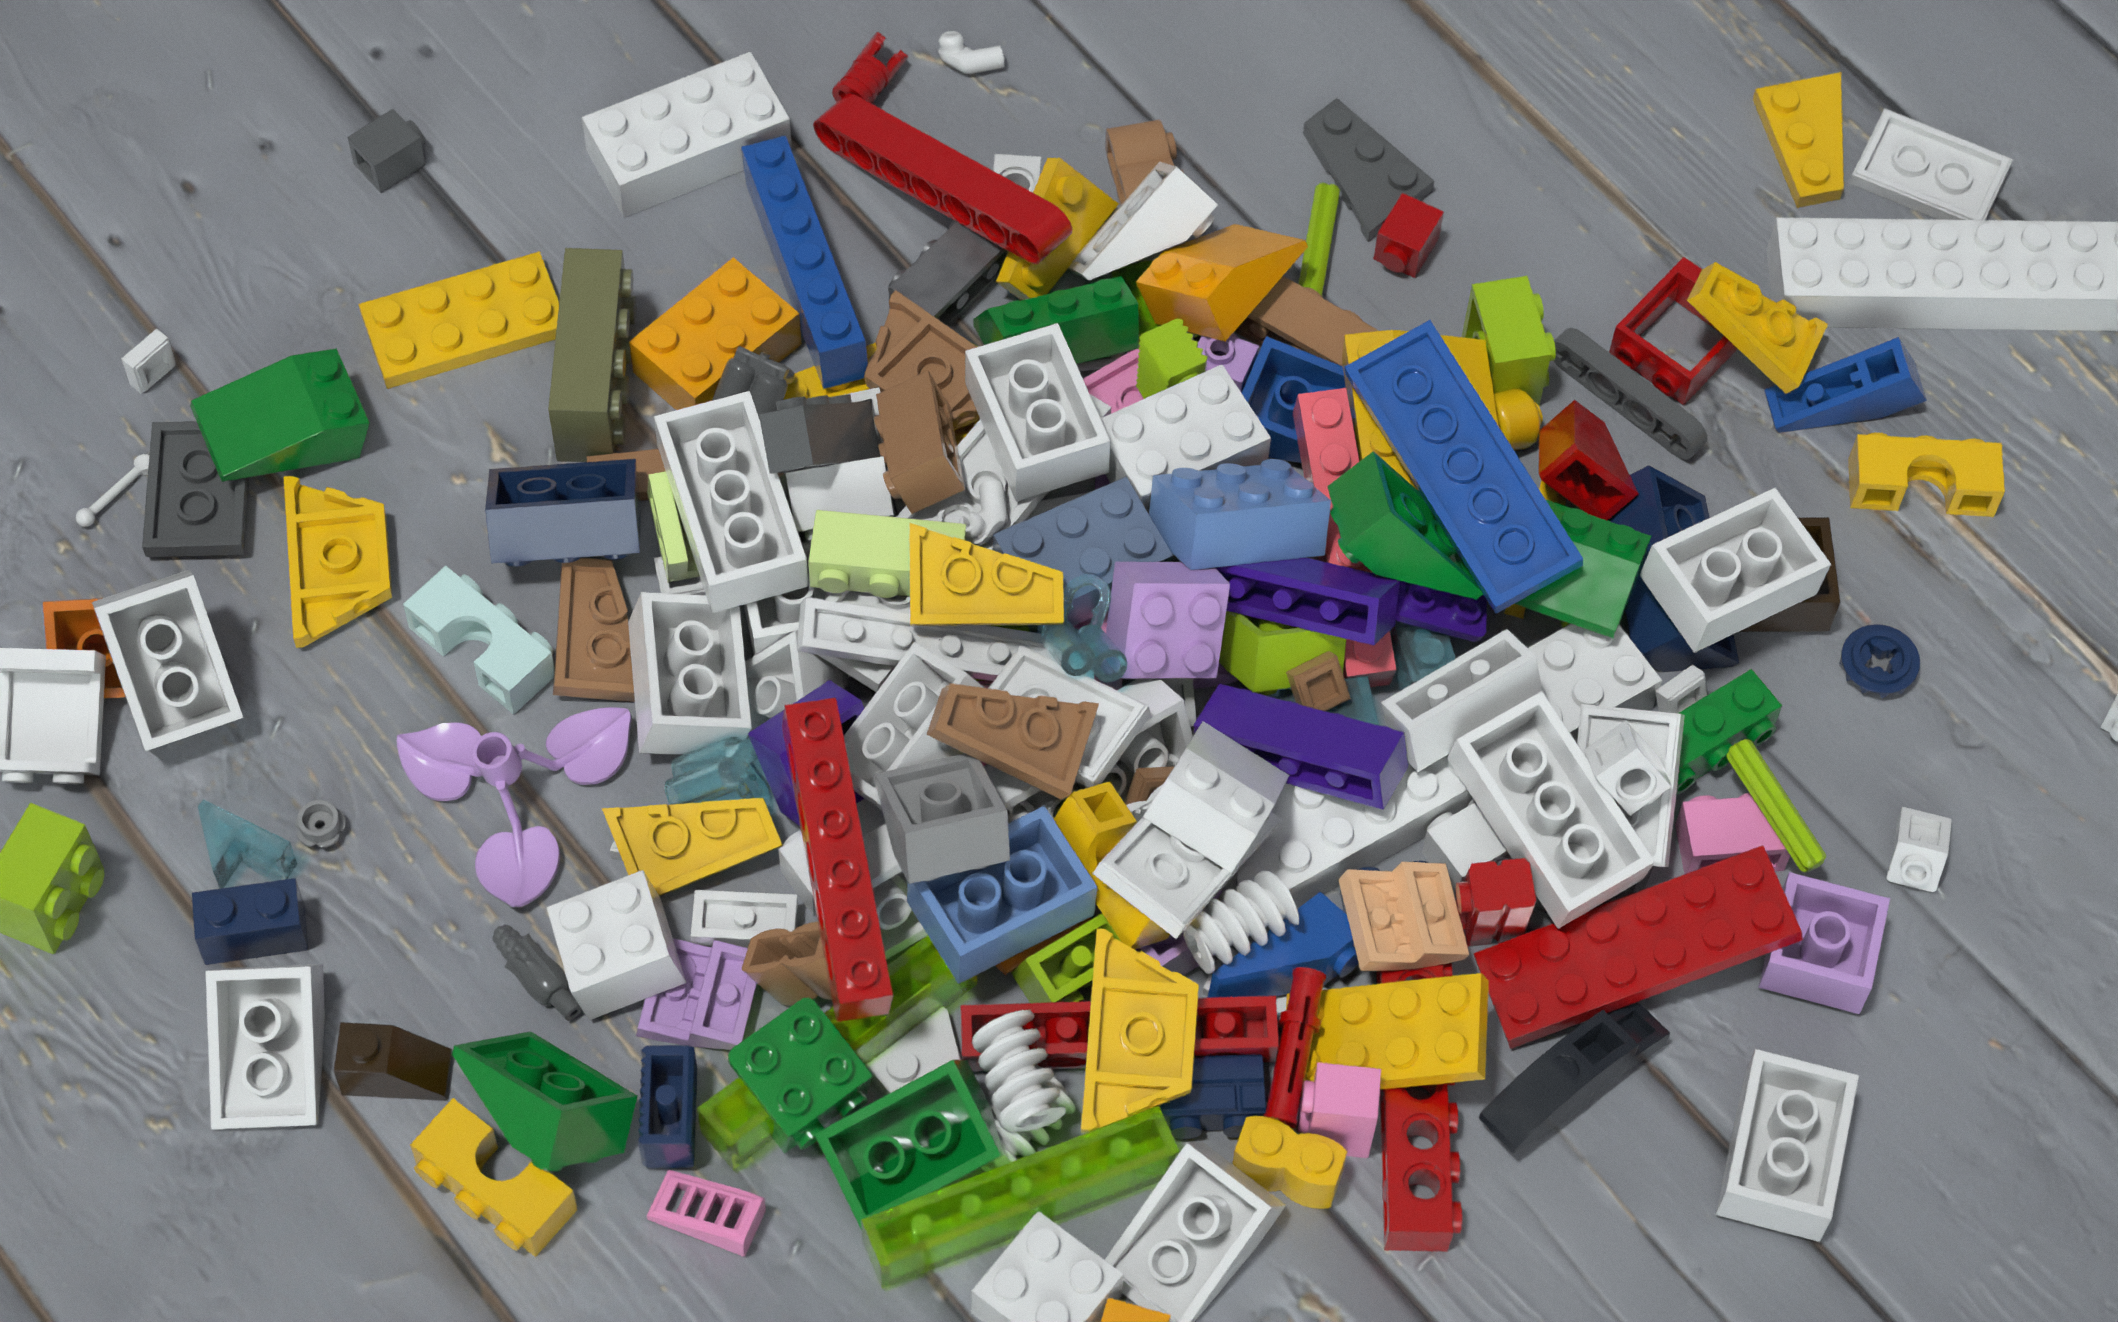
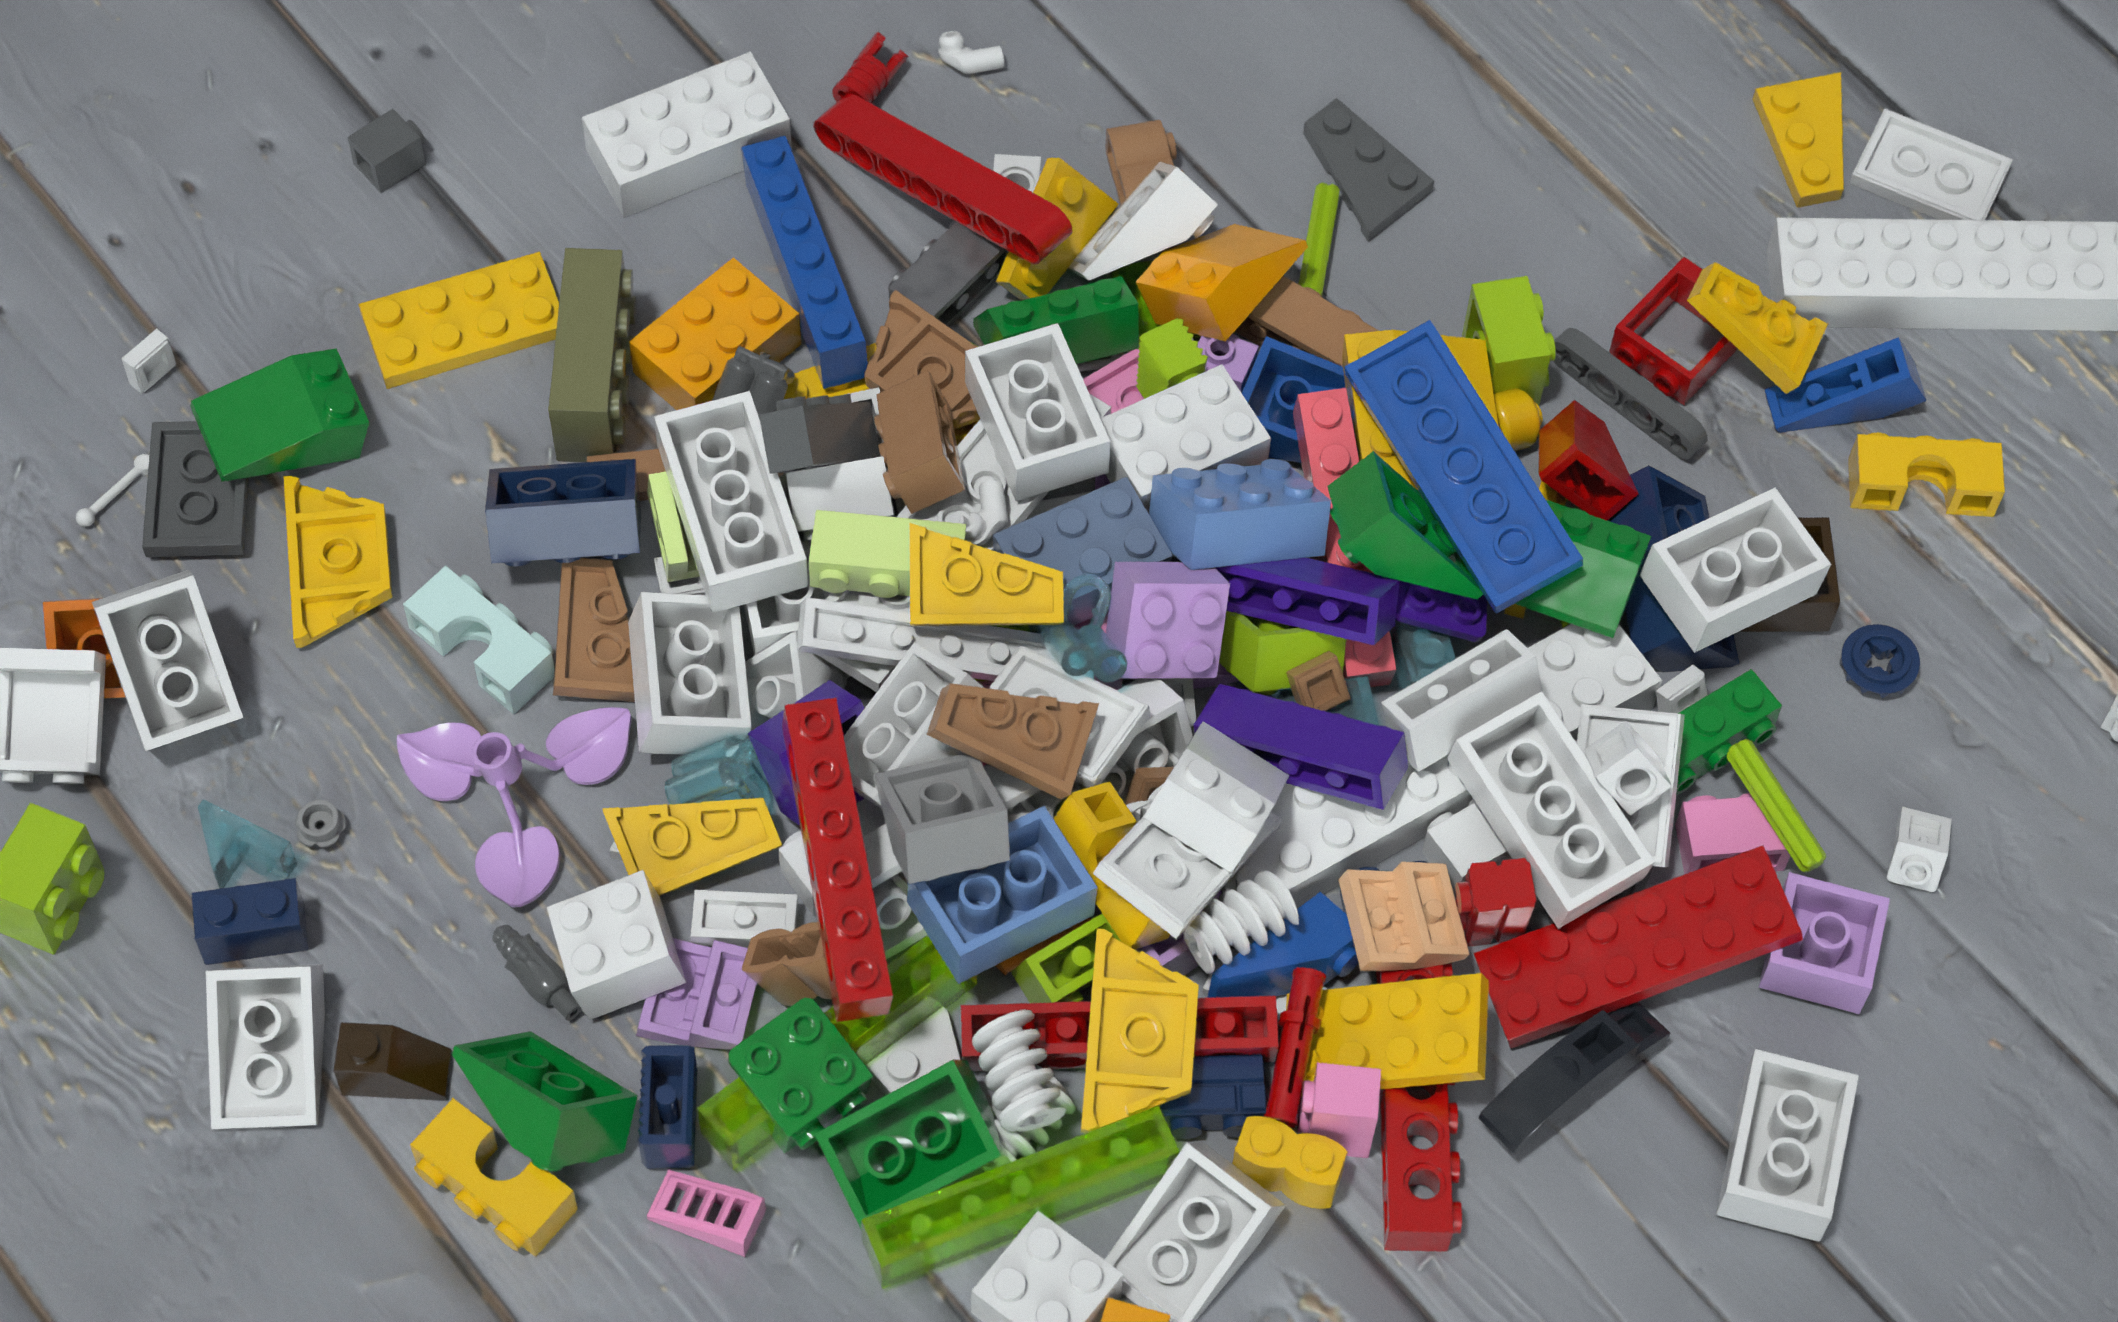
(1408, 235): red brick -> none

